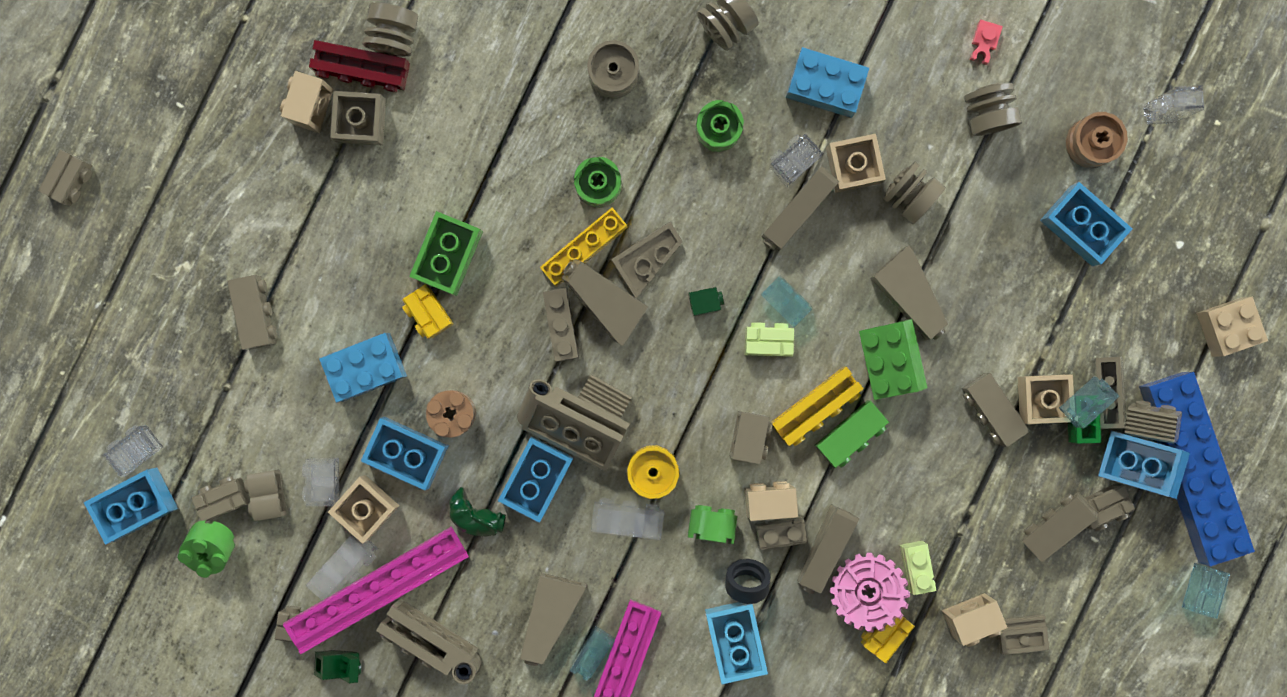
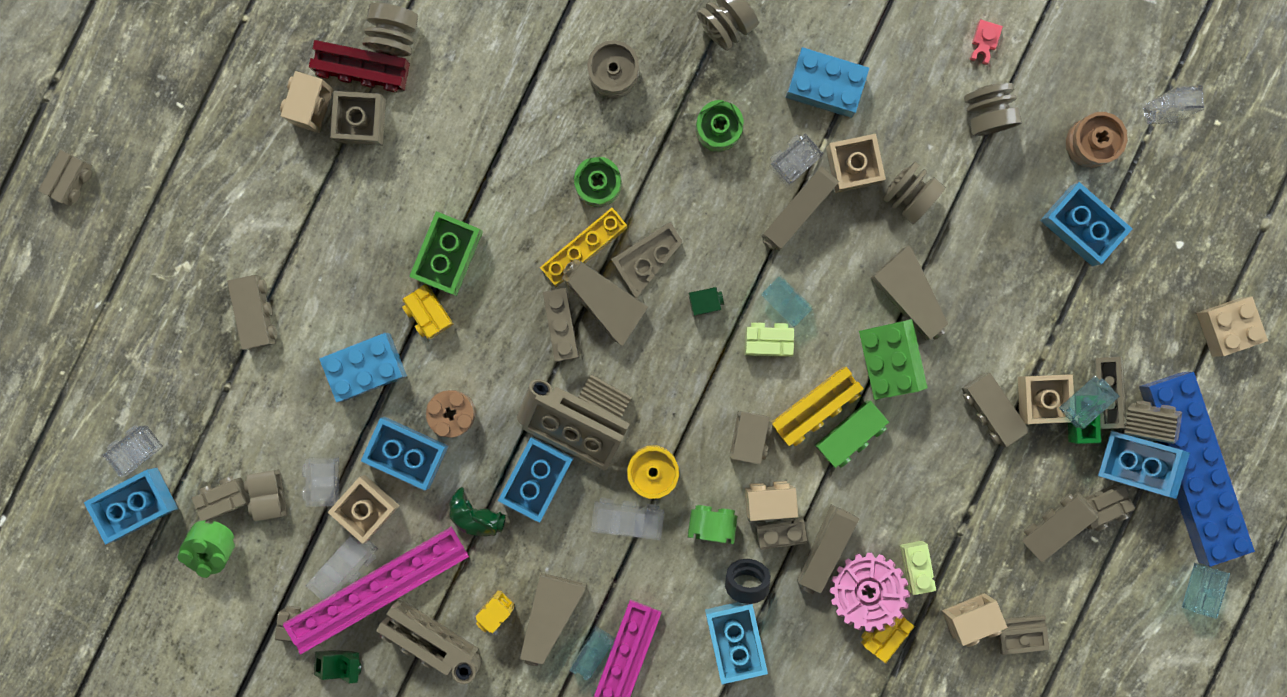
(494, 612): none -> yellow brick

